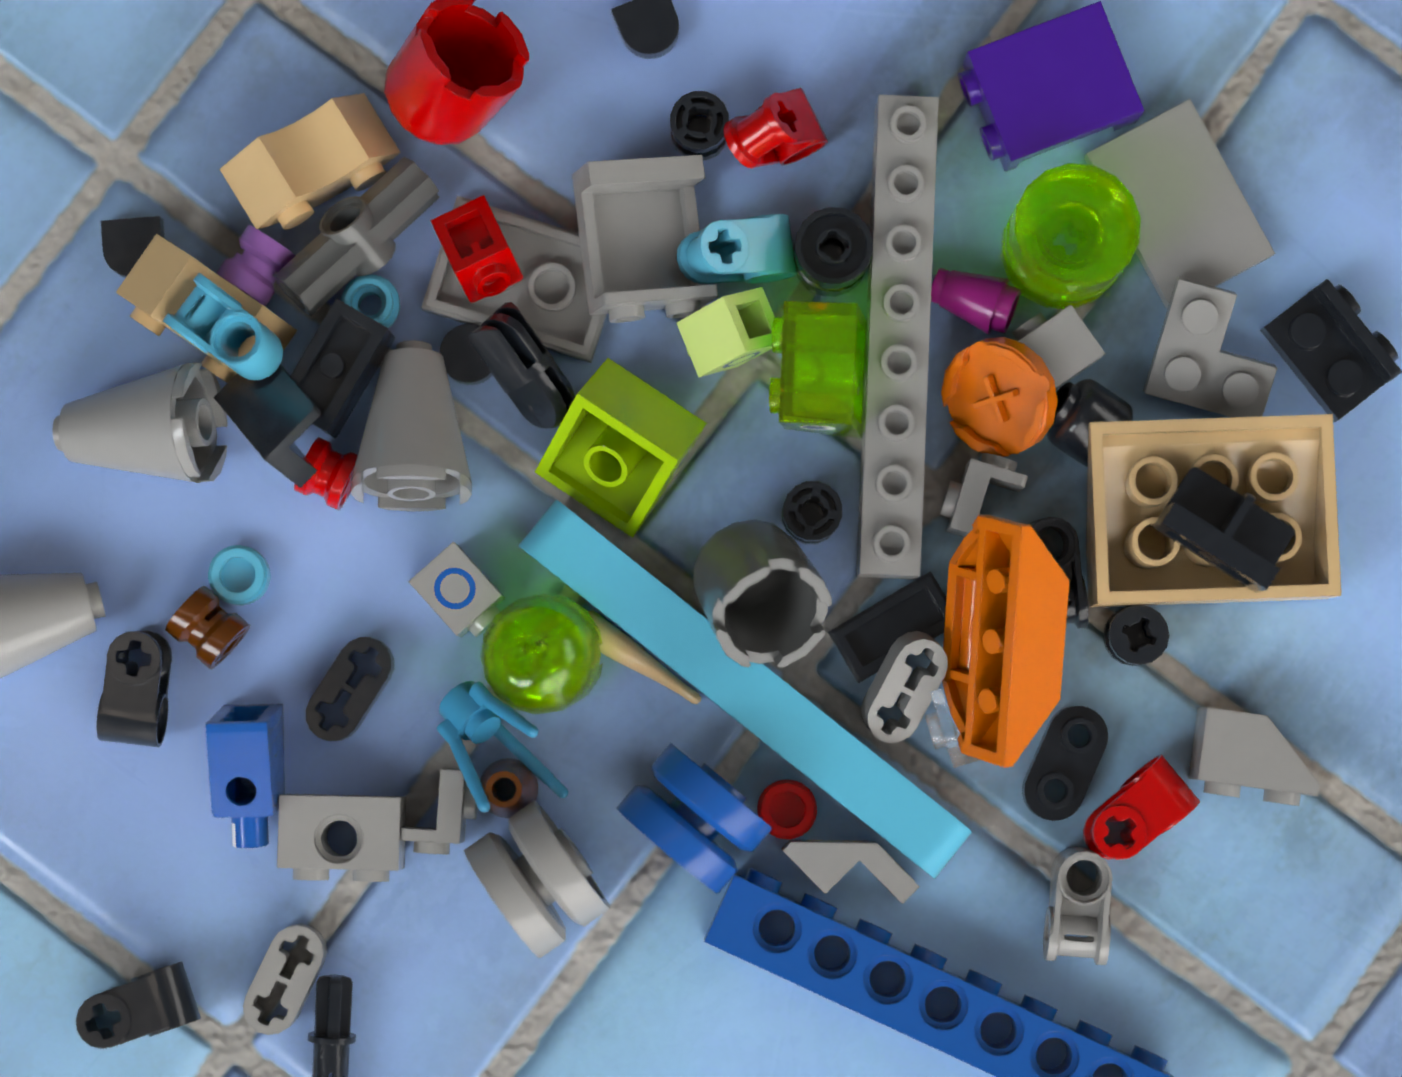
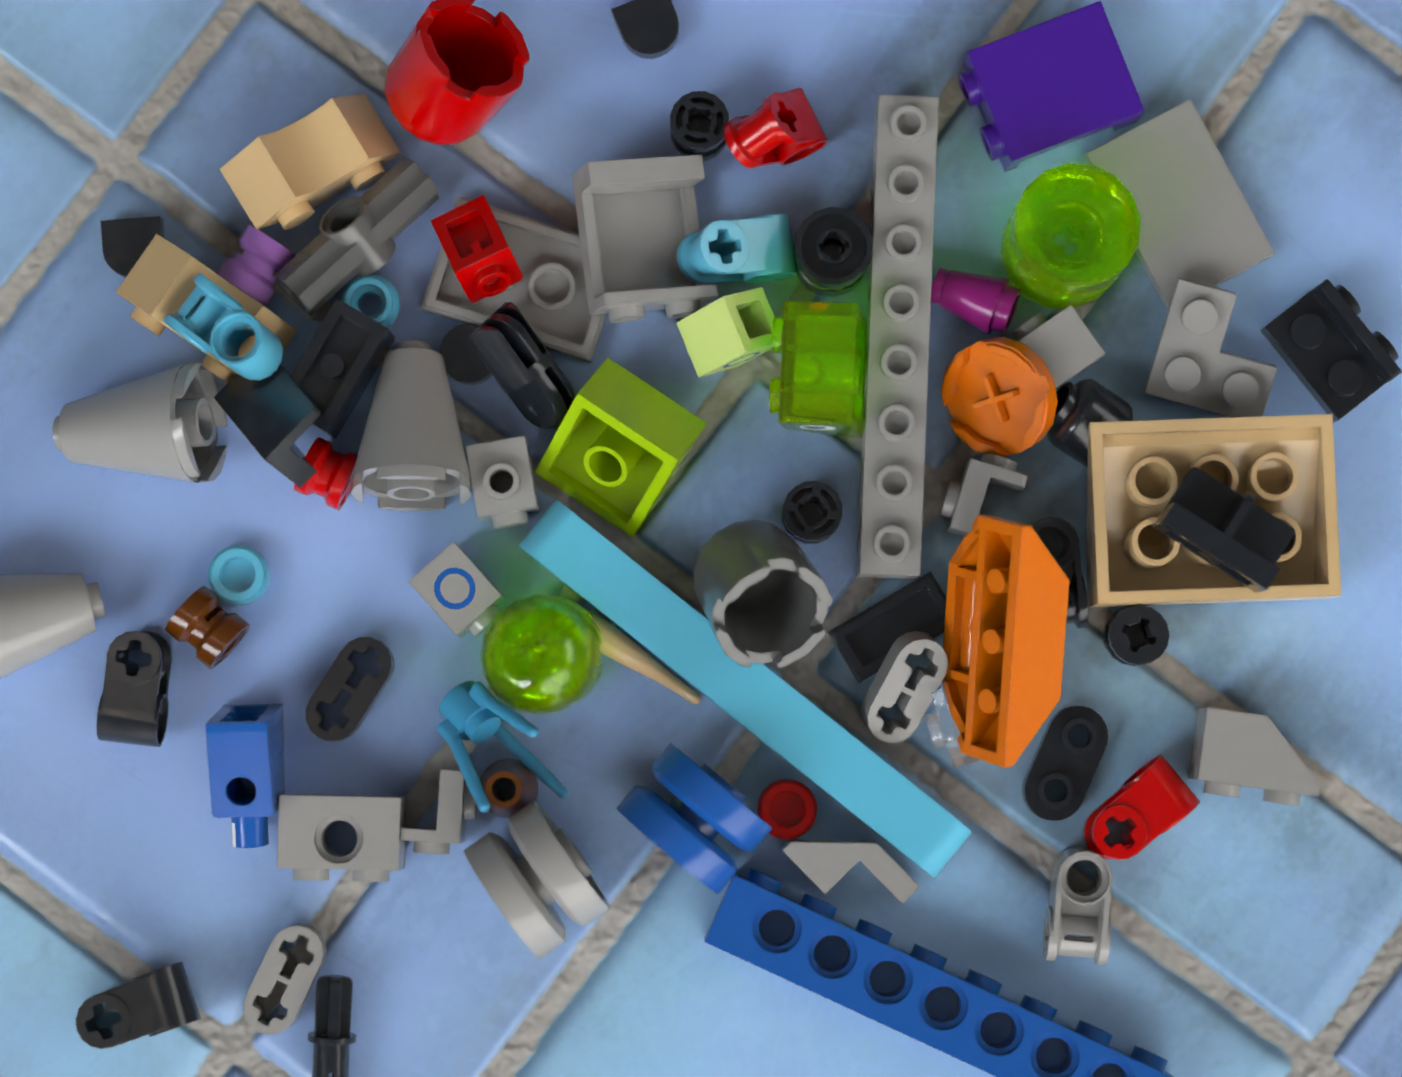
(503, 481): none -> light grey brick

